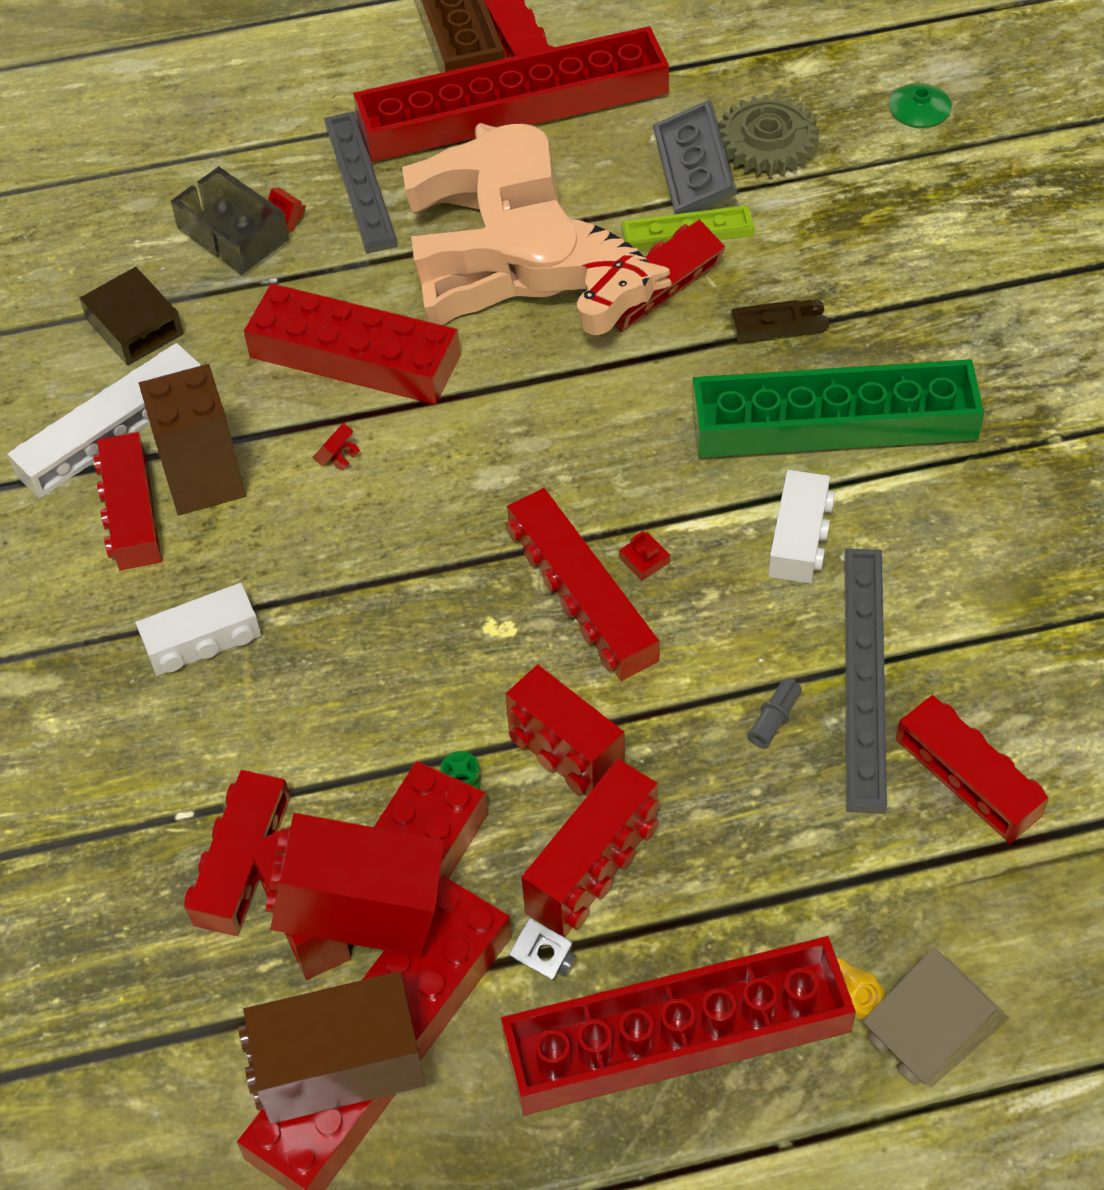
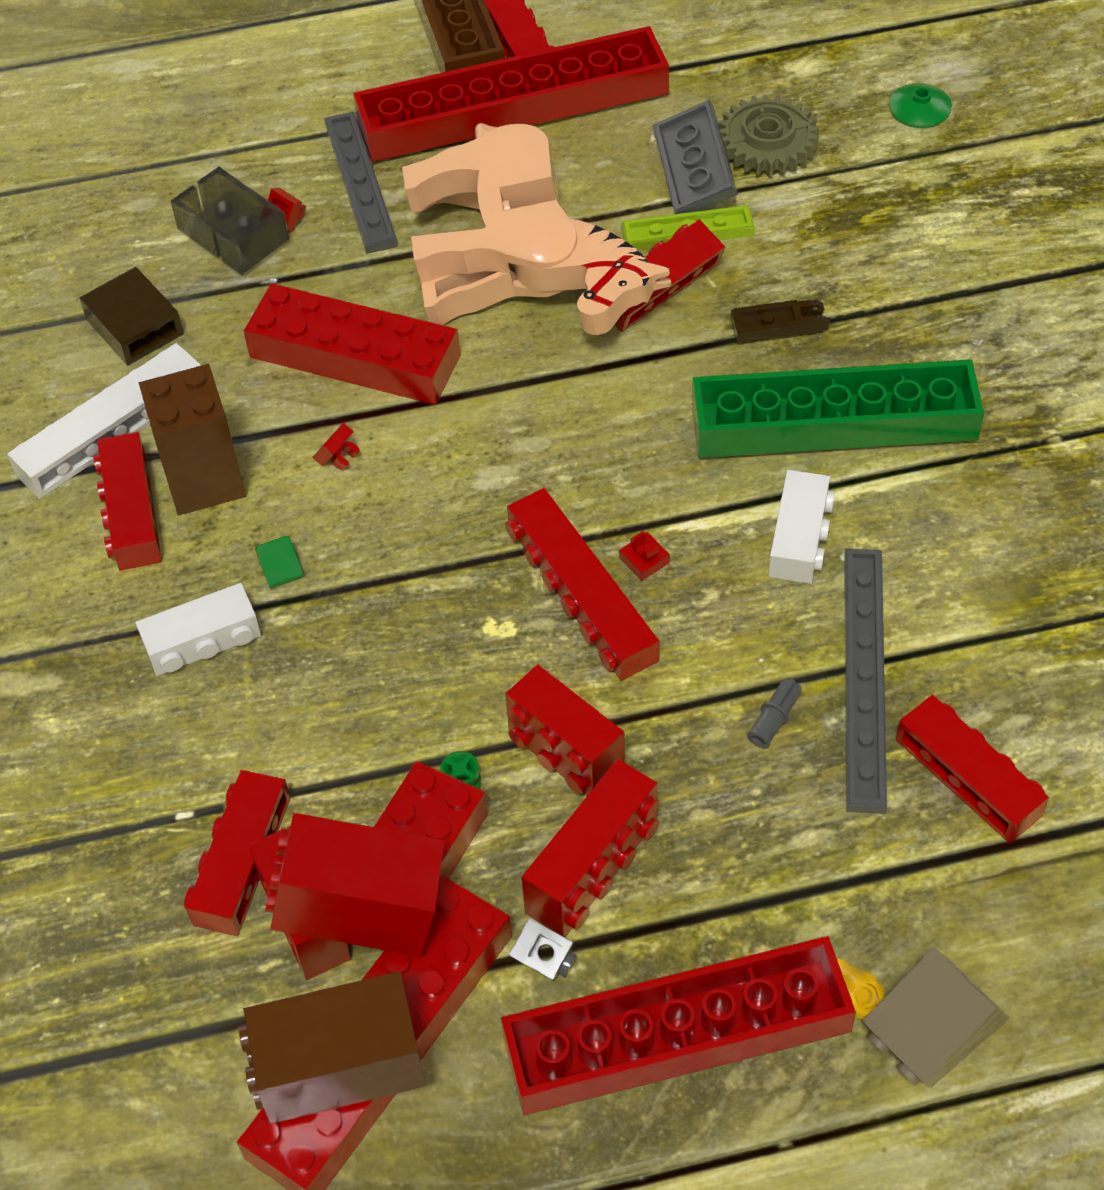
(279, 561): none -> green slope

